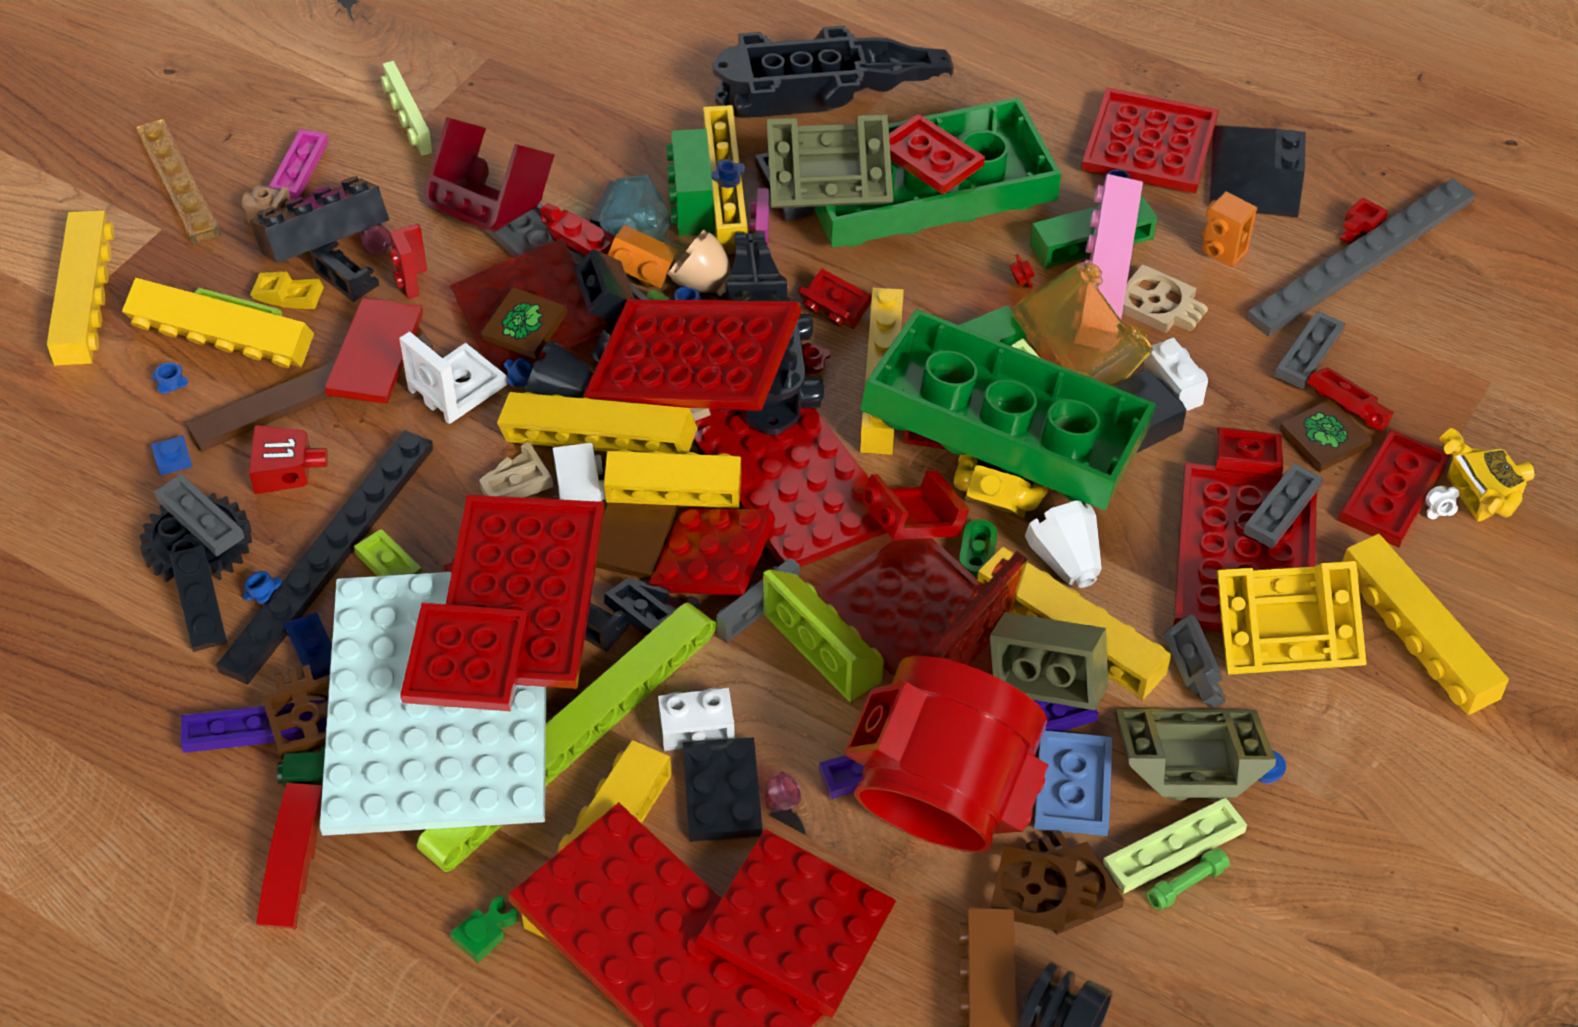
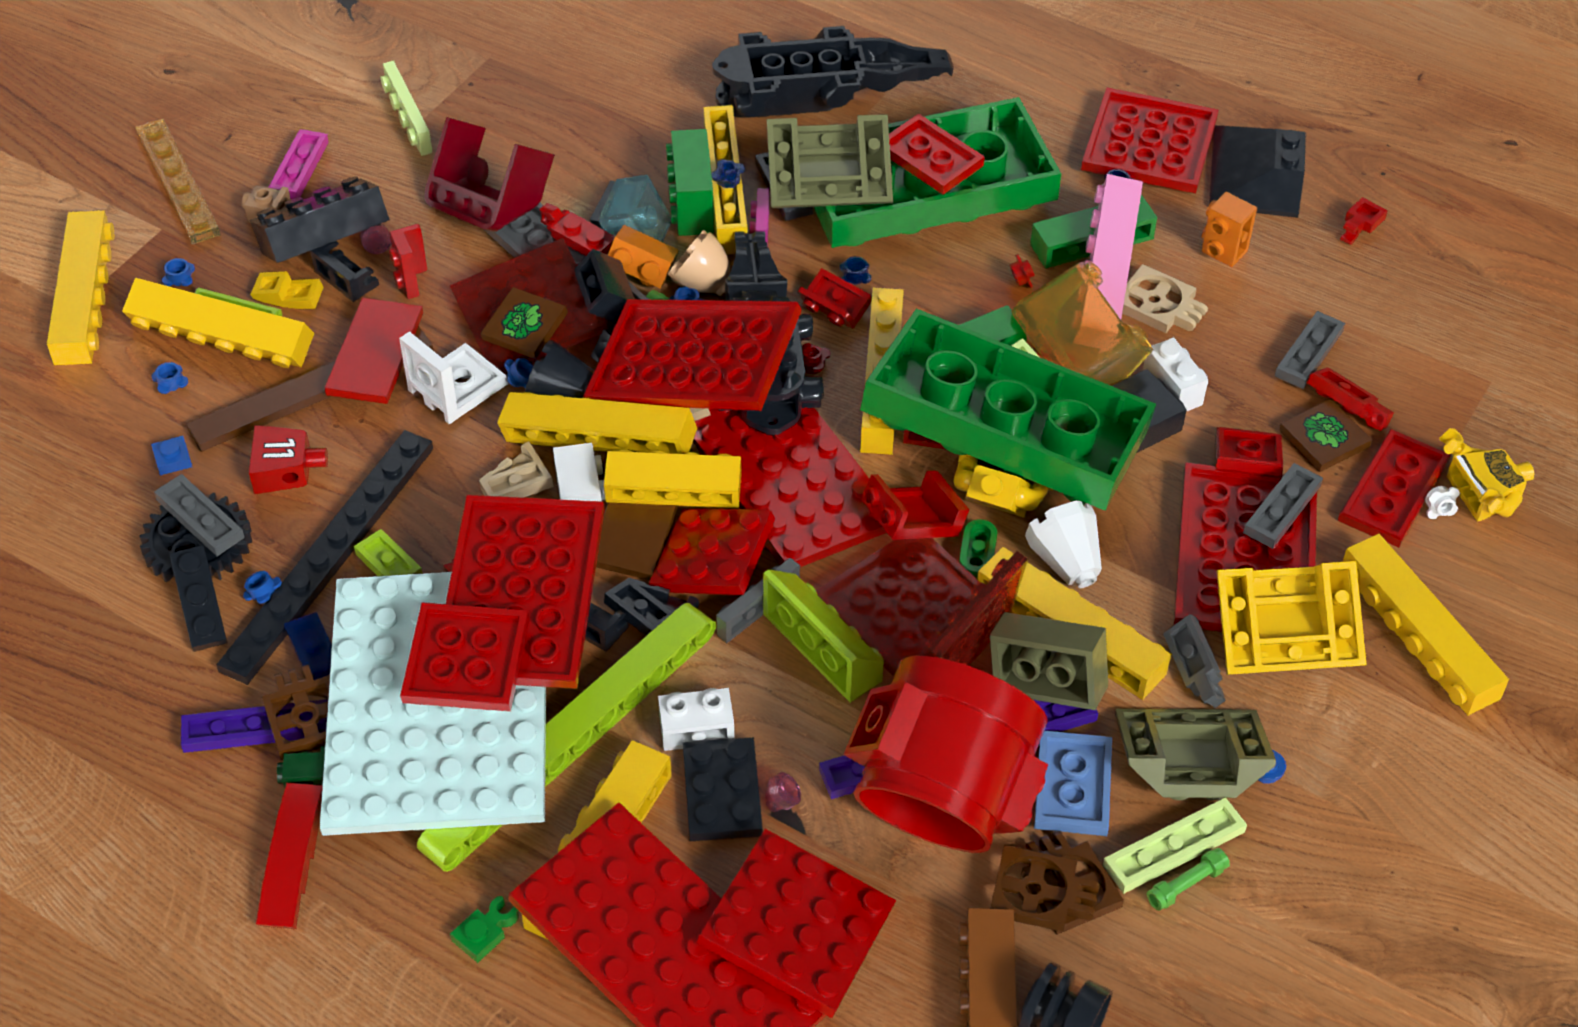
(178, 272): none -> blue plate
(855, 270): none -> clear blue plate
(1359, 257): dark grey plate -> none

